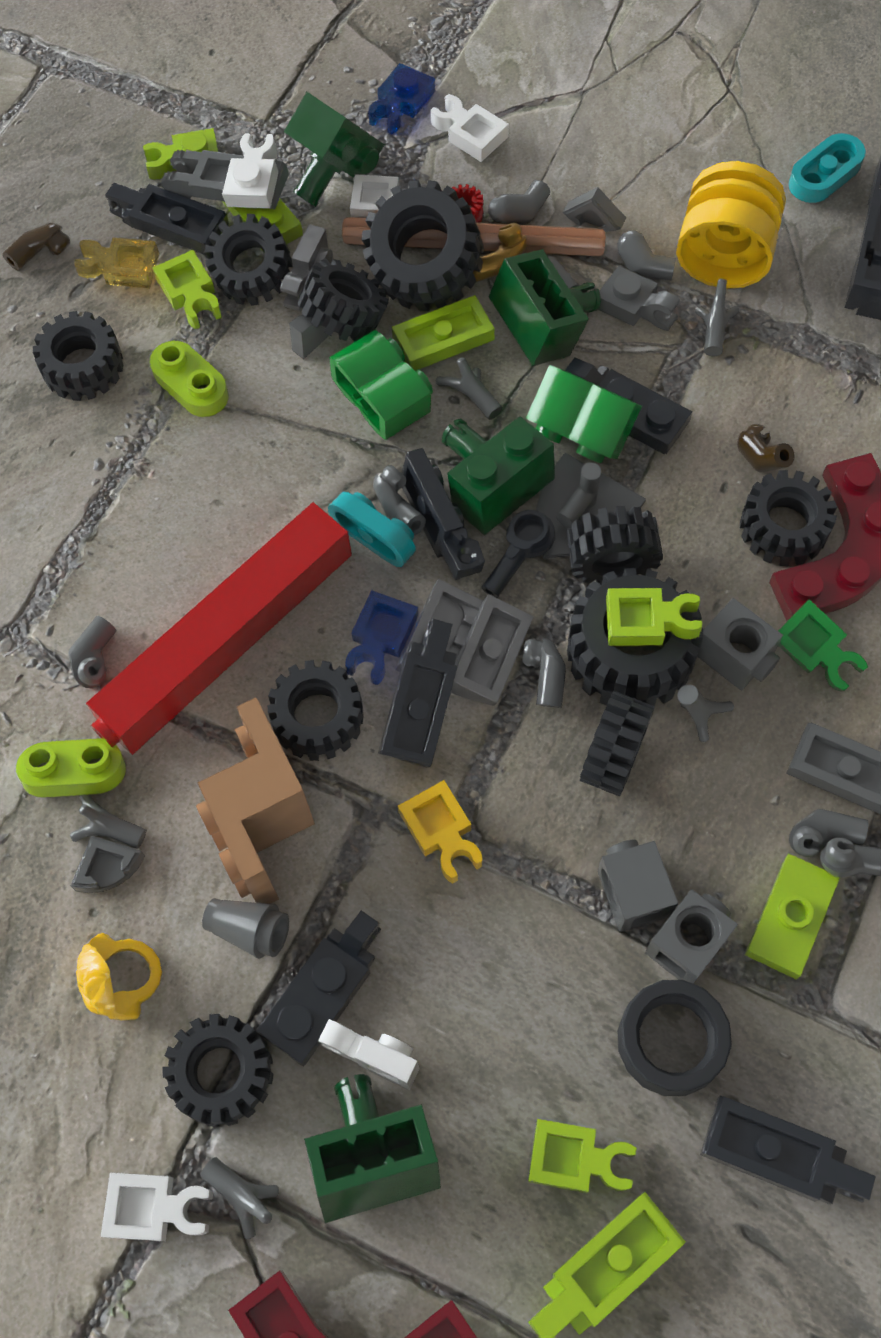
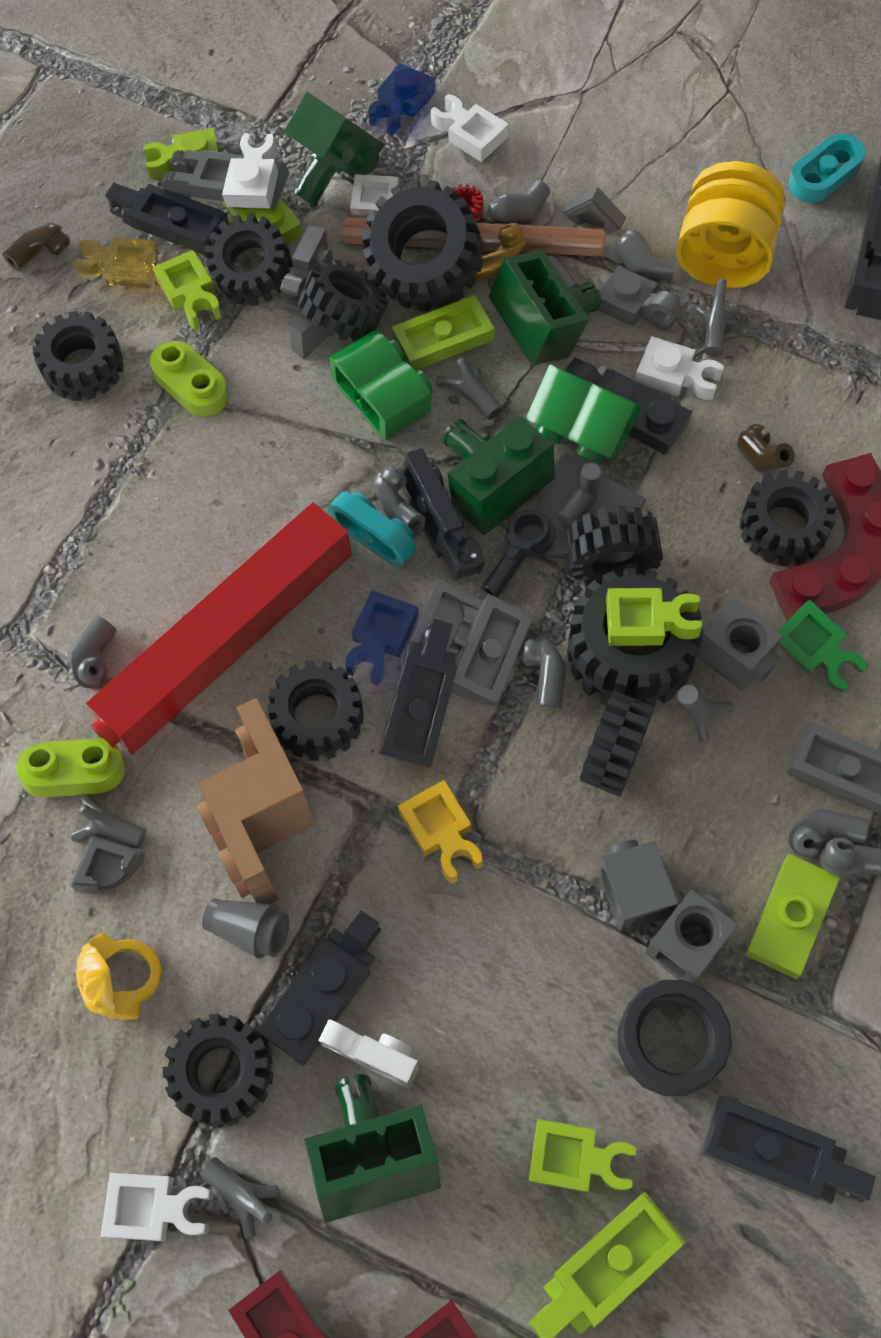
(671, 367): none -> white plate

